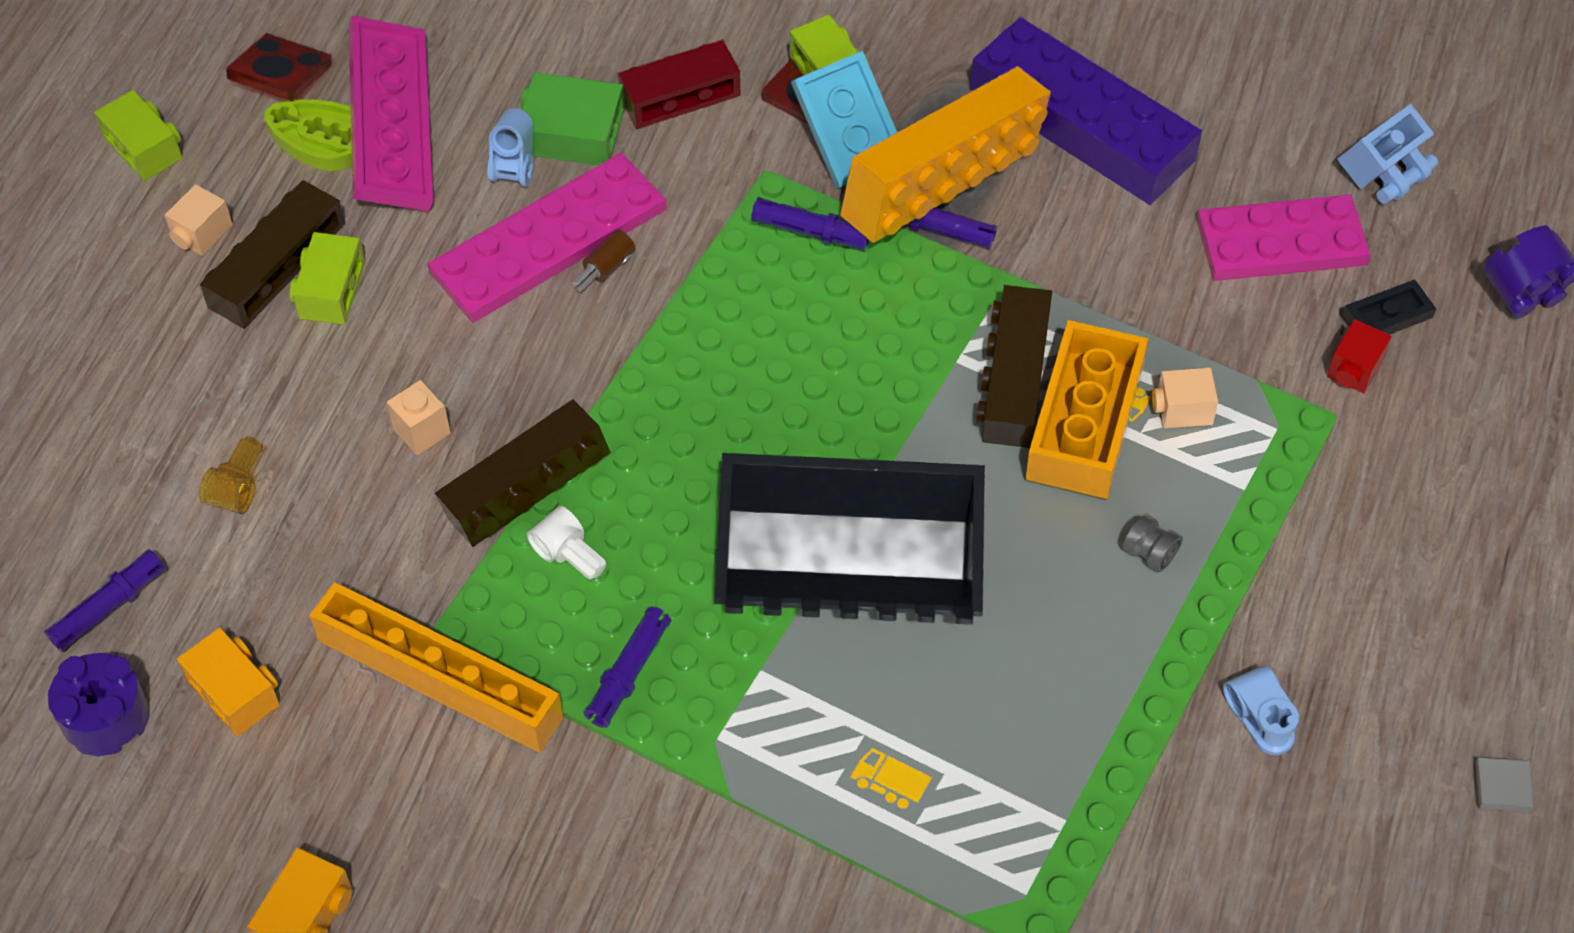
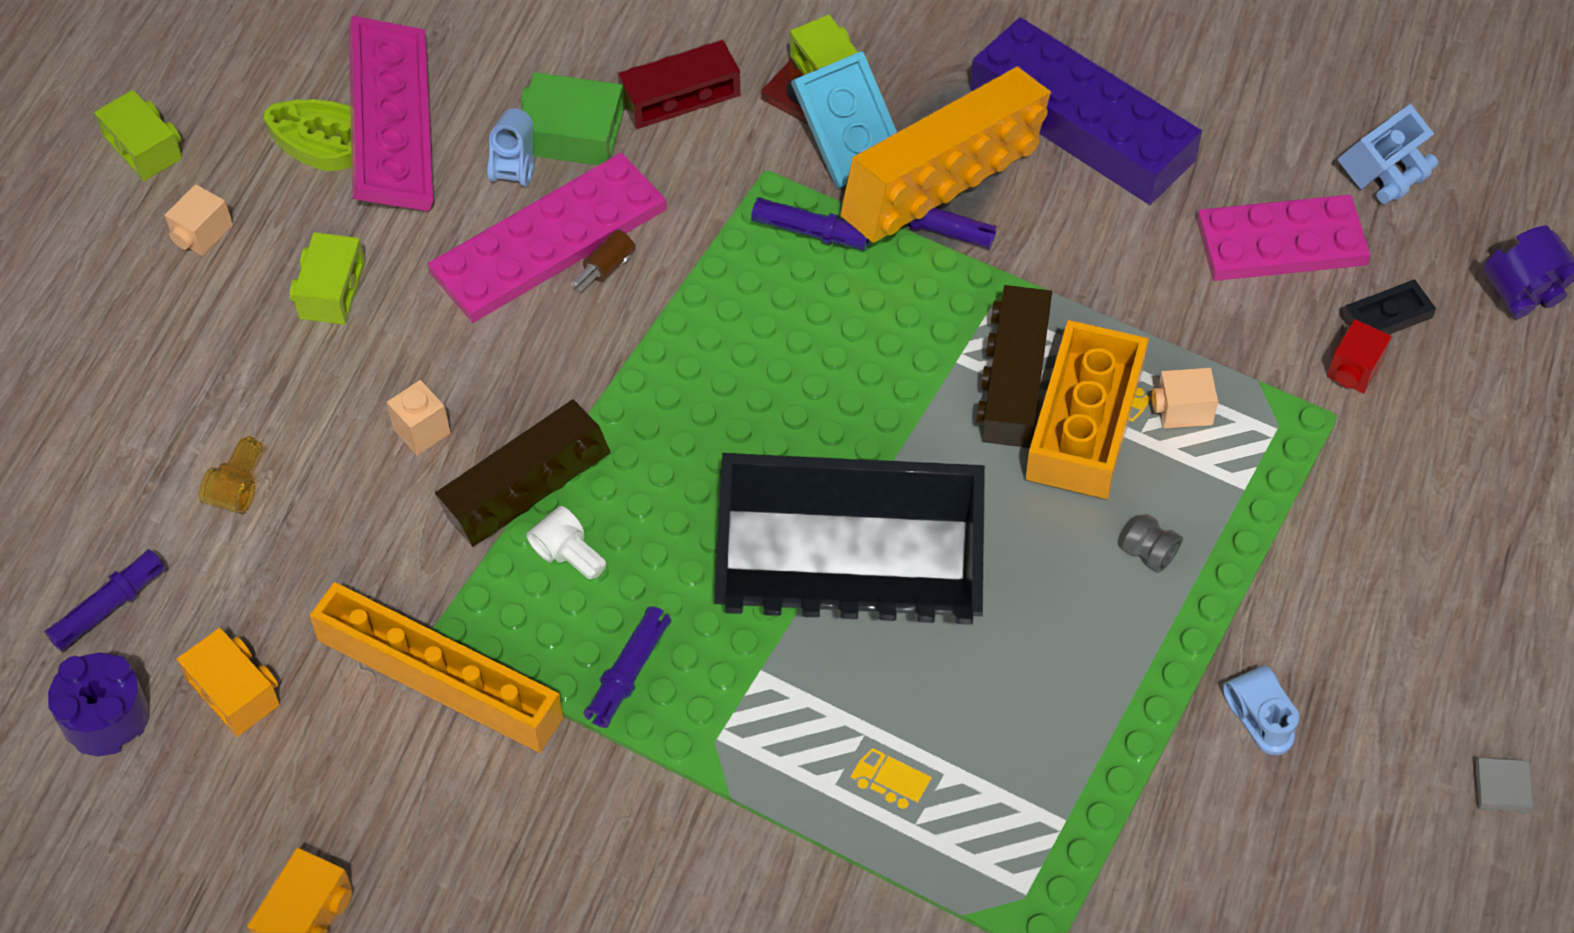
(270, 254): dark brown brick -> none
(279, 67): clear red tile -> none

